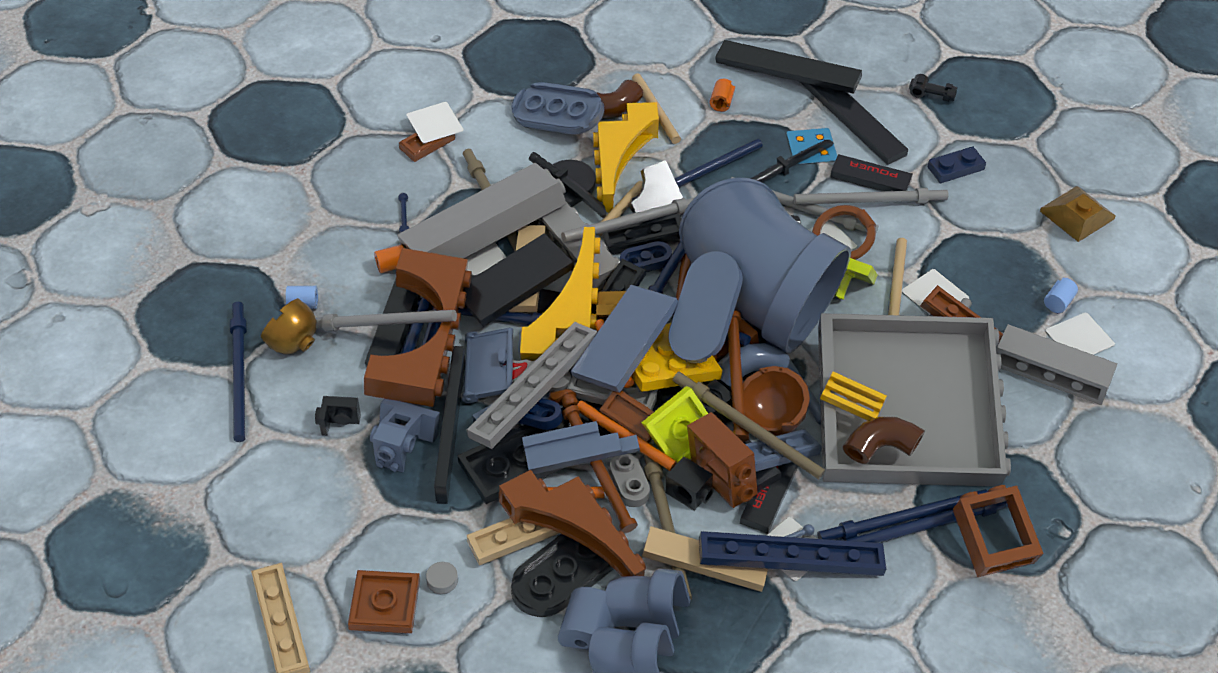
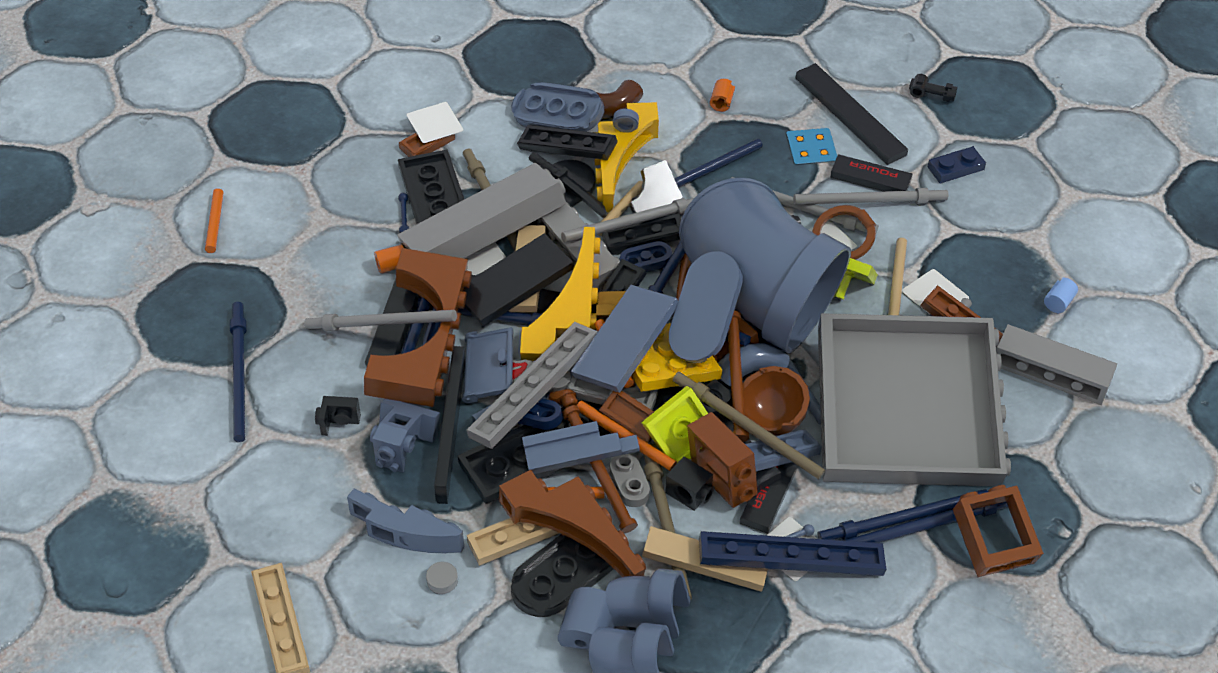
(214, 220): none -> orange bar
(292, 329): pearl gold cylinder -> none
(306, 294): light blue piece -> none
(384, 601): dark orange plate -> none
(412, 531): none -> sand blue slope
(430, 183): none -> black tile
(567, 142): none -> black tile
(625, 120): none -> sand blue tile
(663, 119): tan bar -> none
(783, 165): black sword -> none
(789, 66): black tile -> none
(855, 393): yellow tile -> none
(880, 433): reddish brown cylinder -> none
(1077, 213): pearl gold slope -> none
(1081, 333): white sticker -> none

